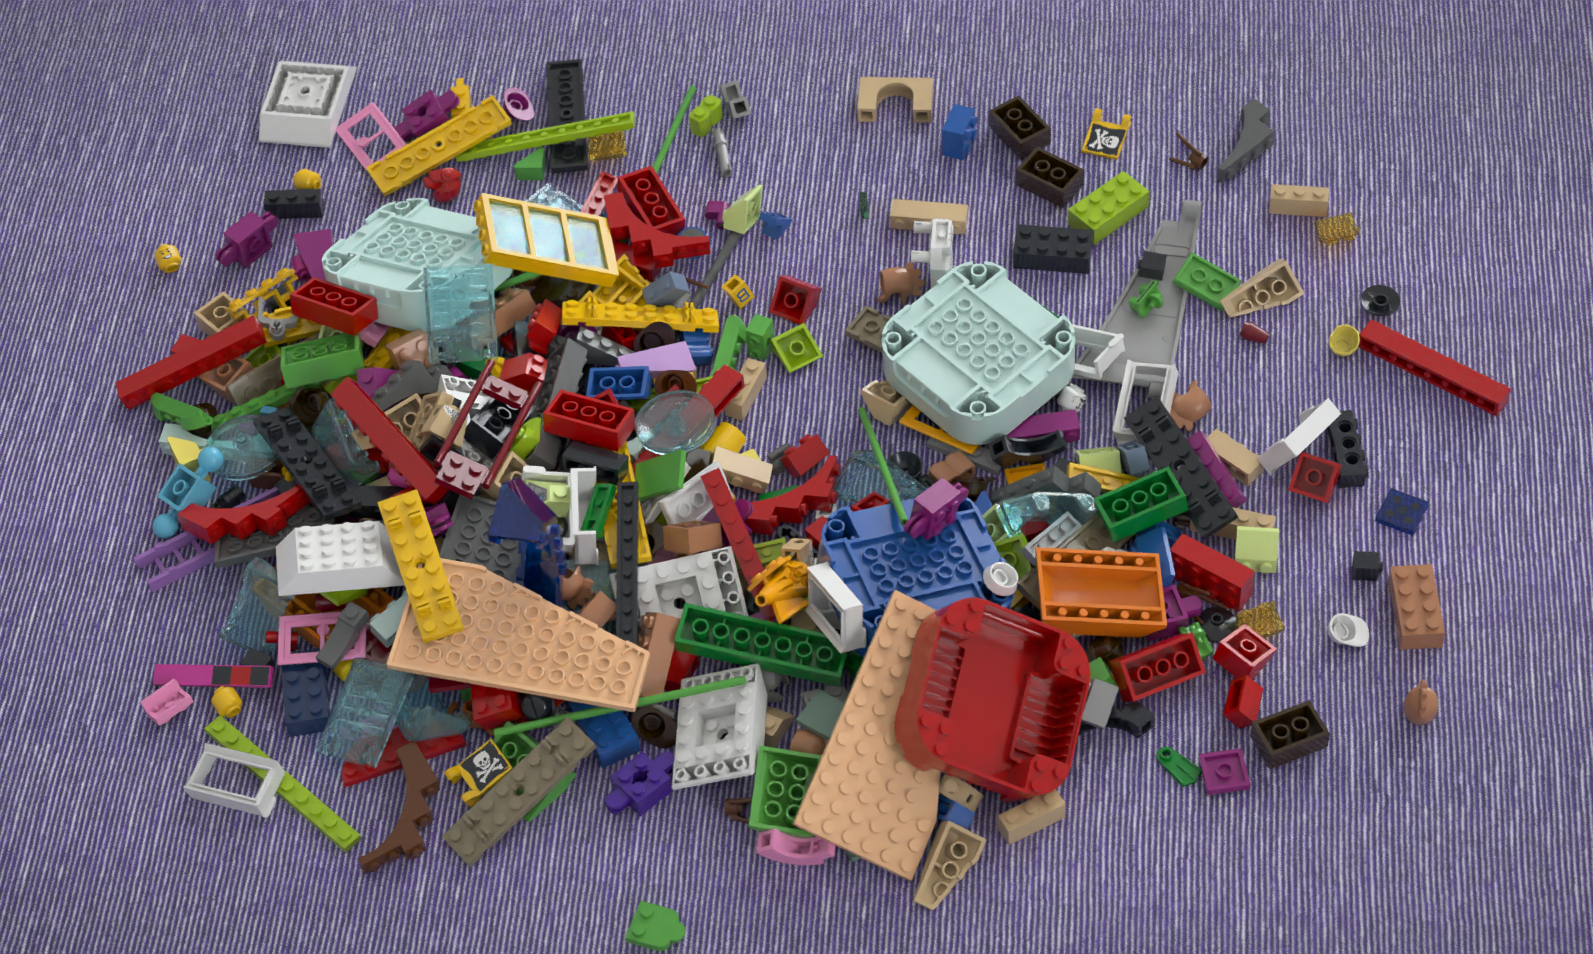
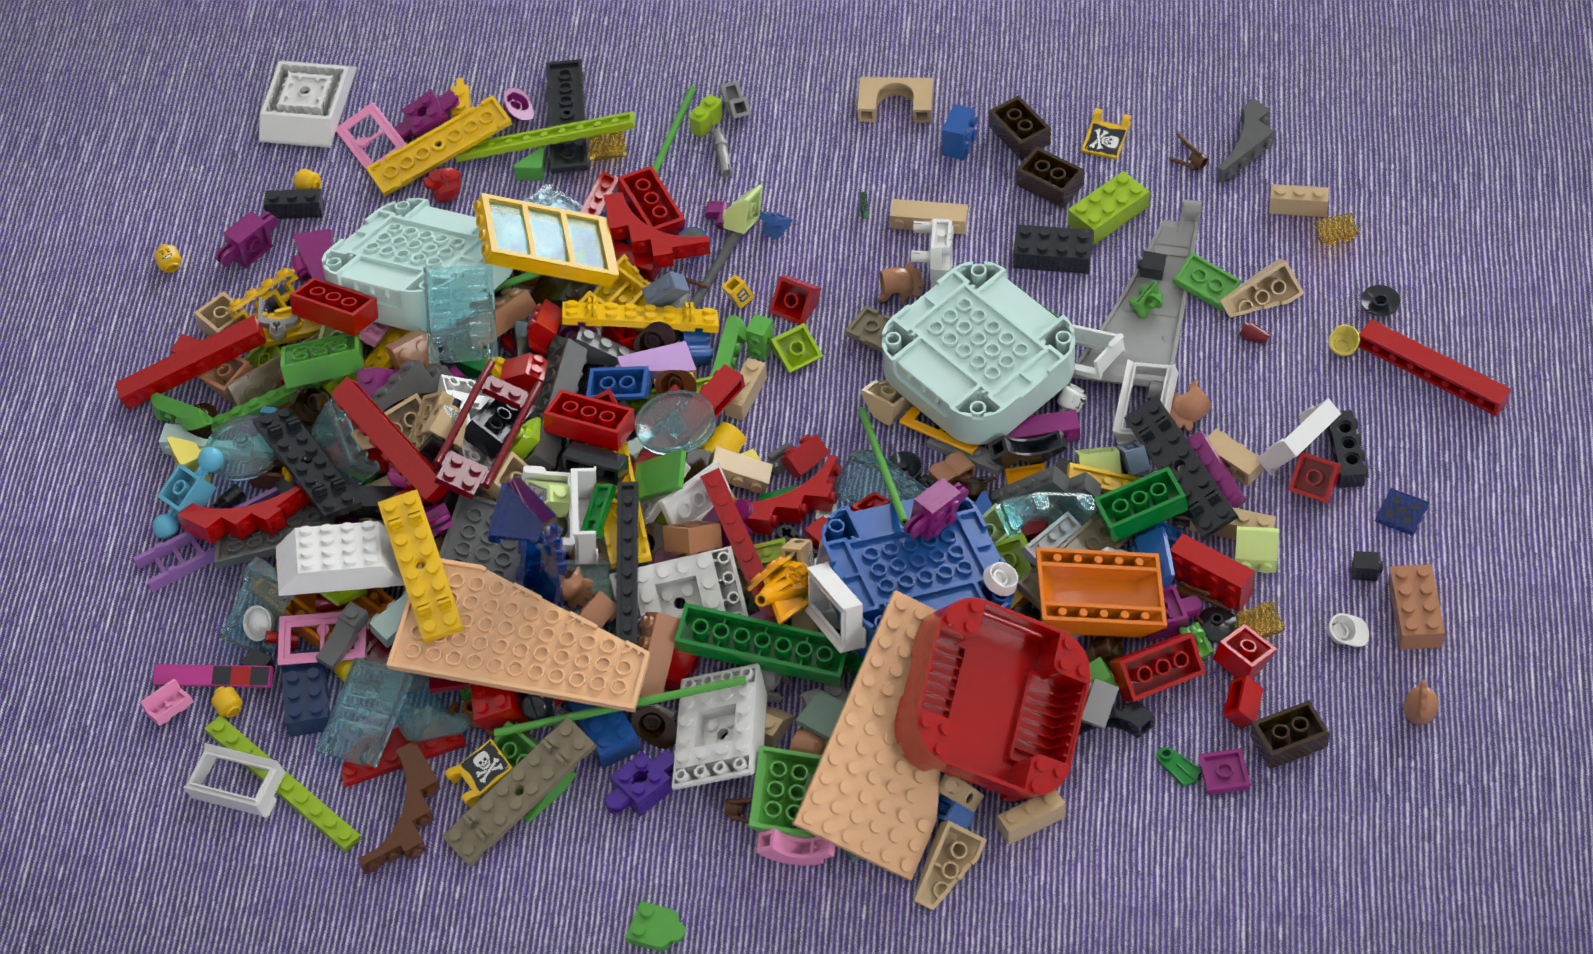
(258, 621): none -> white hat

